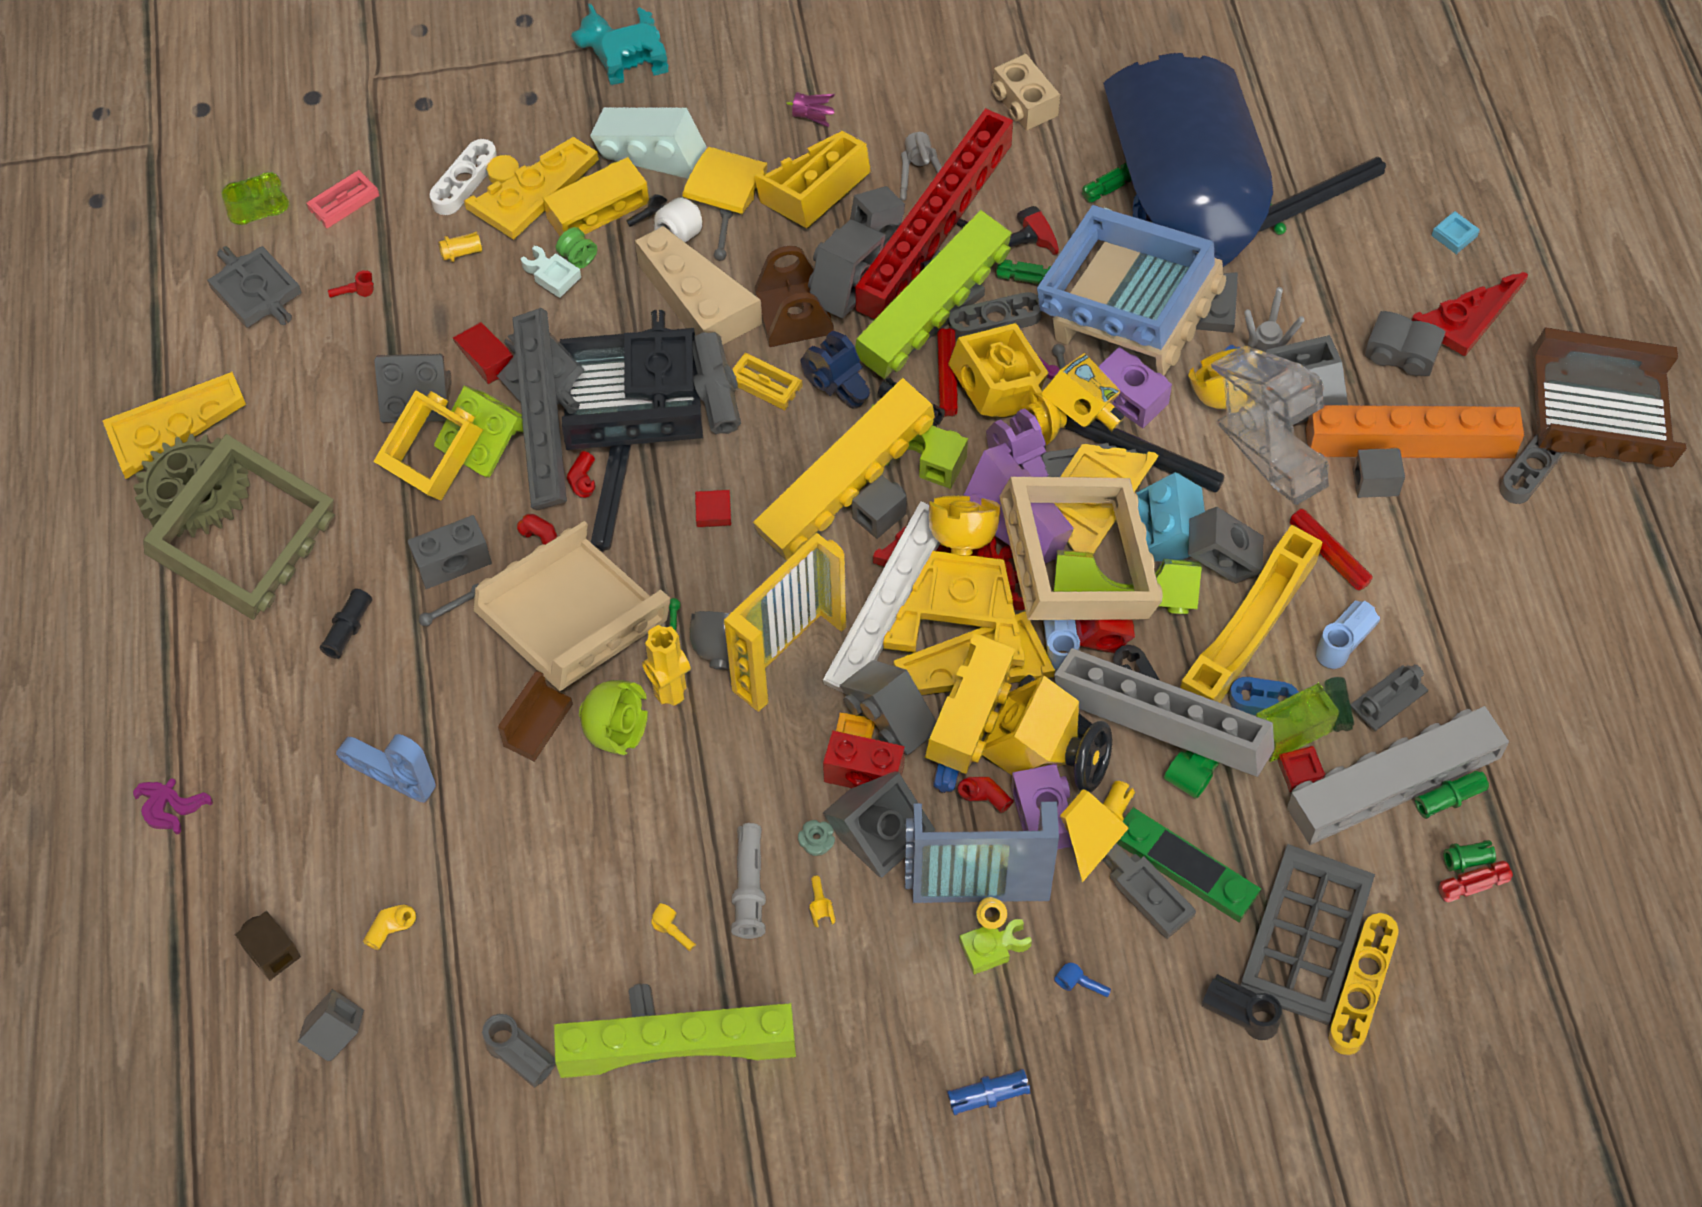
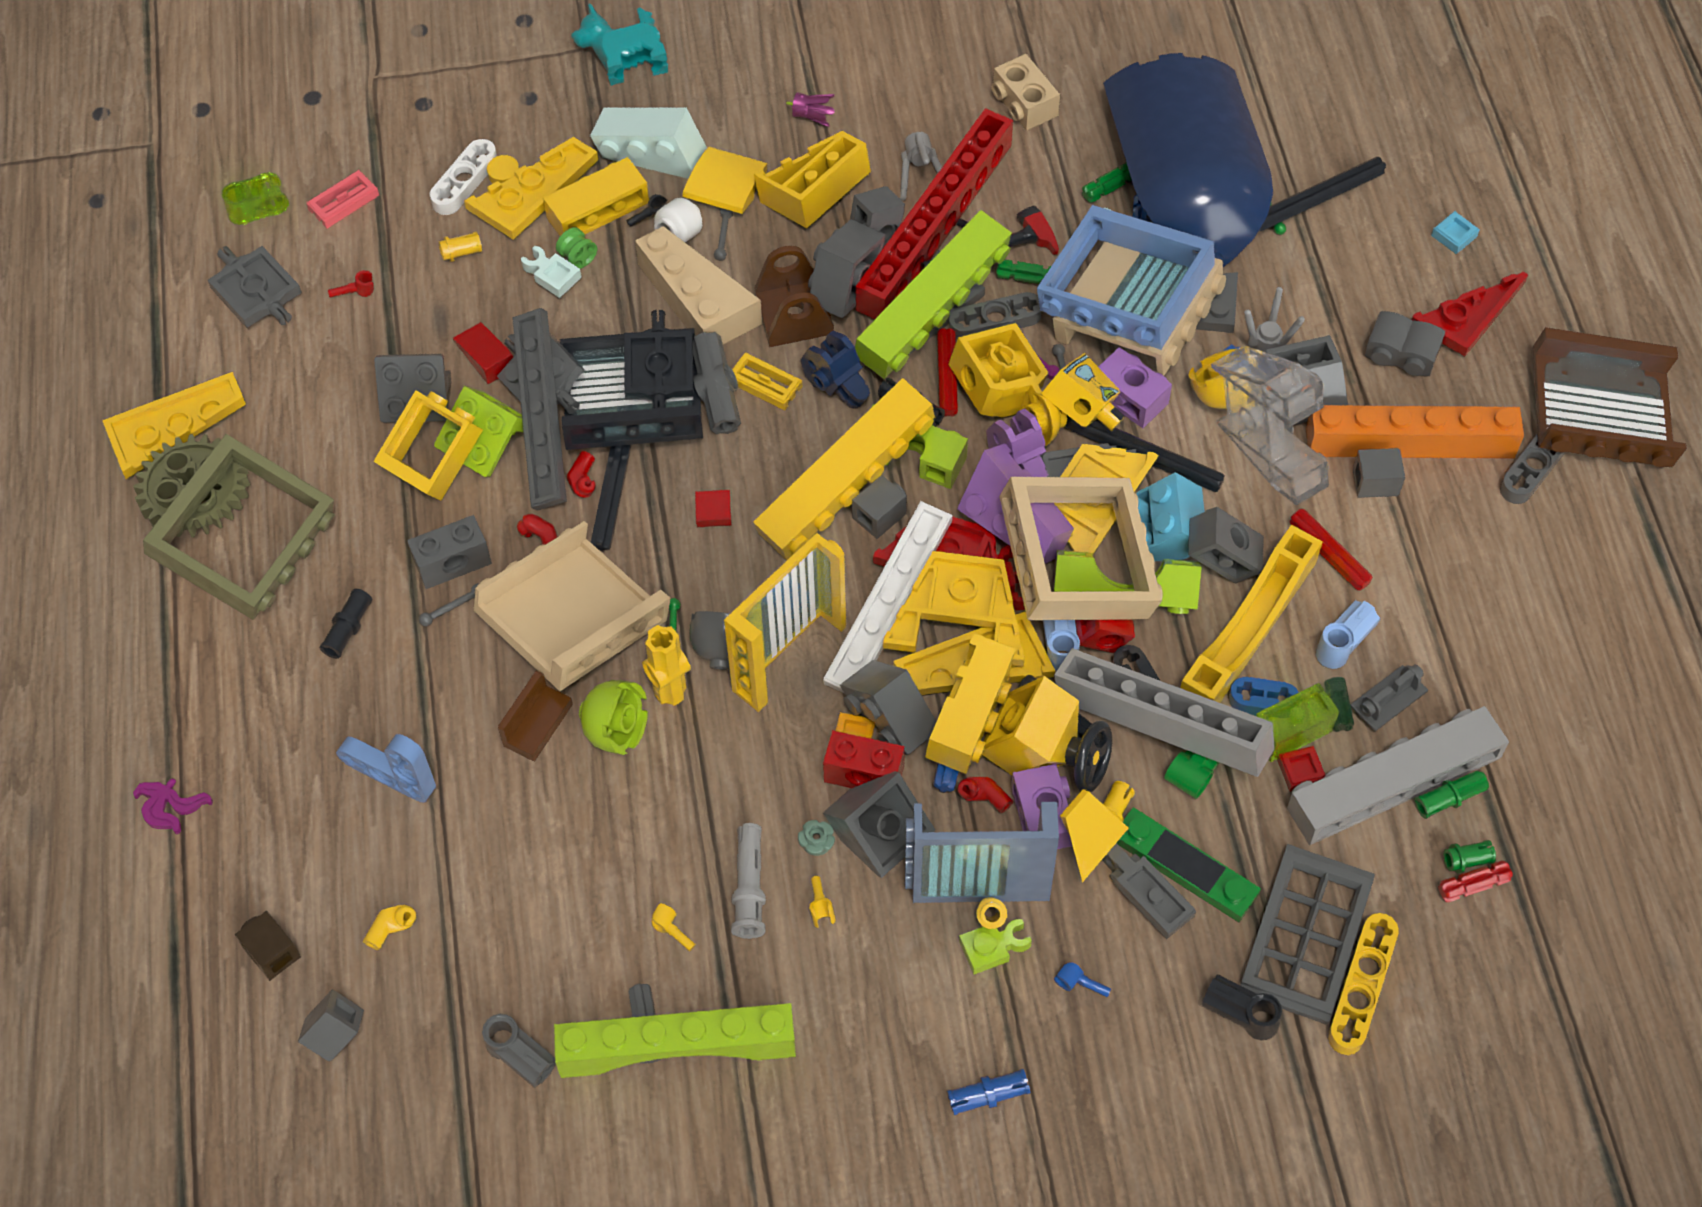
(963, 523): yellow cylinder -> none

